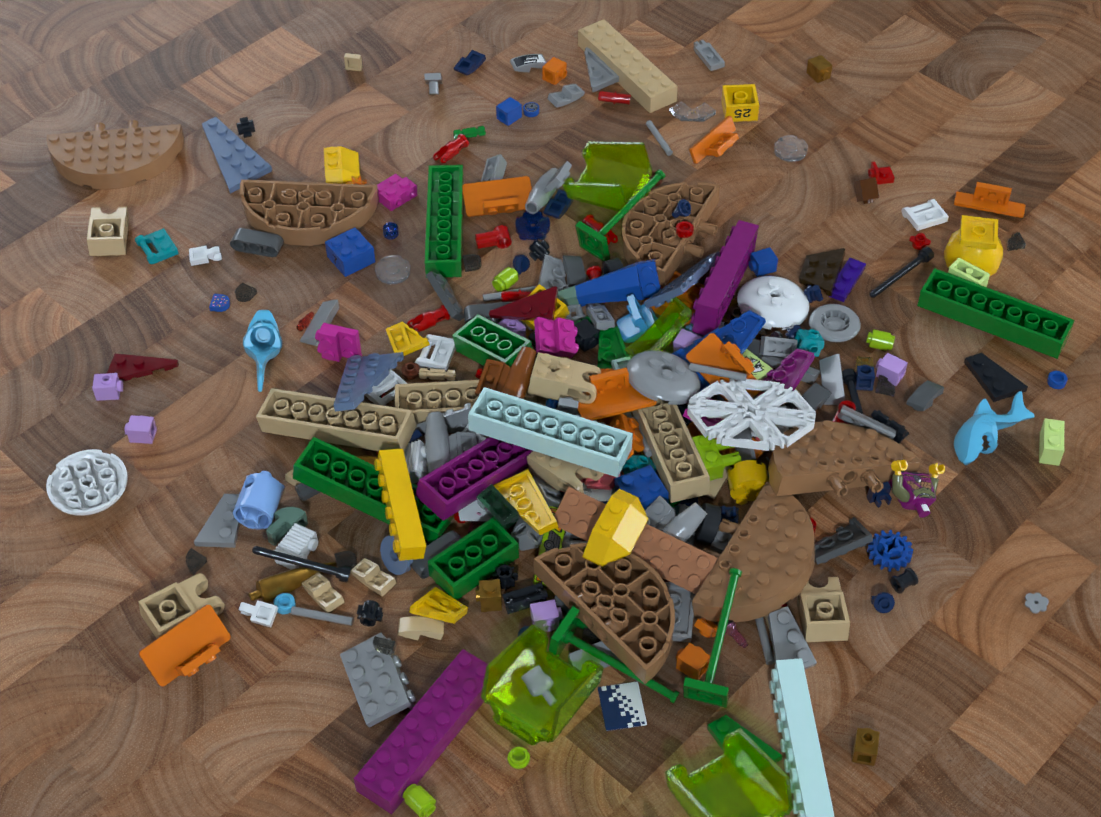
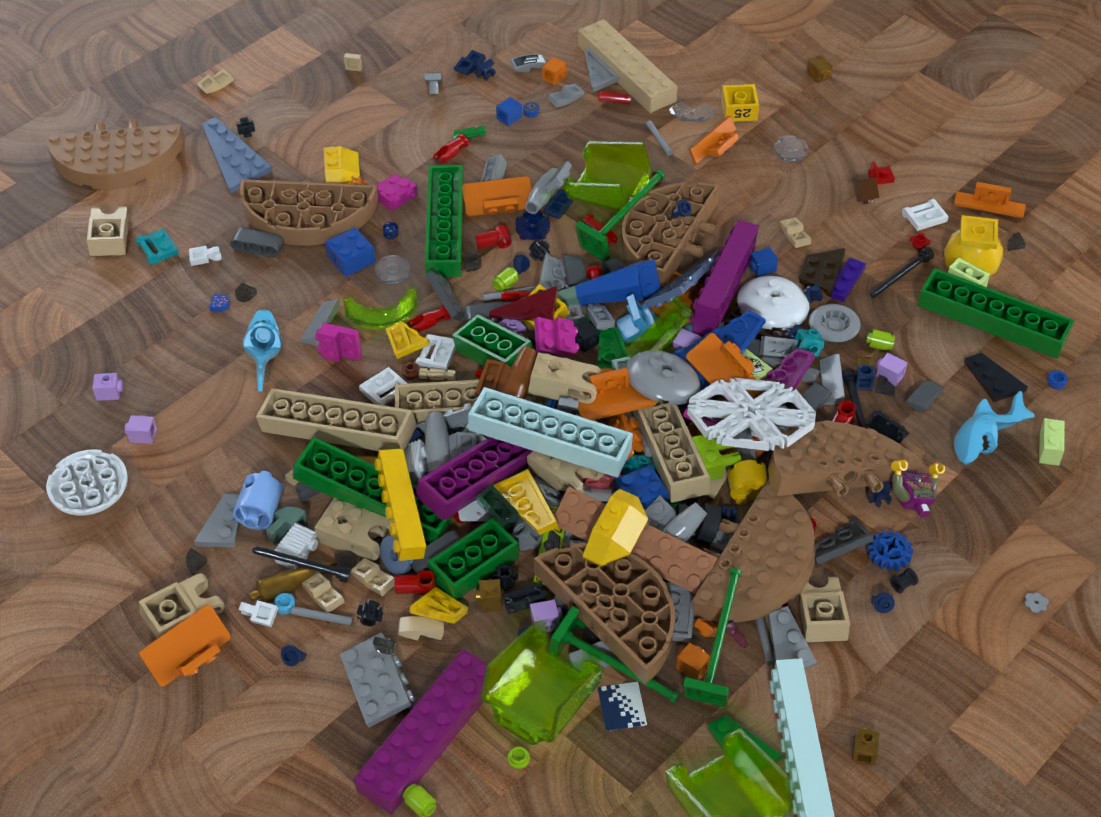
(138, 366): dark red wing -> none
(217, 82): none -> tan slope
(291, 655): none -> dark blue plate
(304, 322): clear red piece -> none
(352, 529): none -> tan brick
(360, 377): sand blue wing -> none
(381, 317): none -> clear neon green windscreen
(415, 583): none -> red piece
(485, 68): none -> dark blue tile
(539, 684): light grey piece -> none
(684, 229): red tile -> none
(708, 55): light grey hinge -> none
(717, 372): light grey bar -> none
(794, 232): none -> tan slope
(861, 420): light grey slope -> none

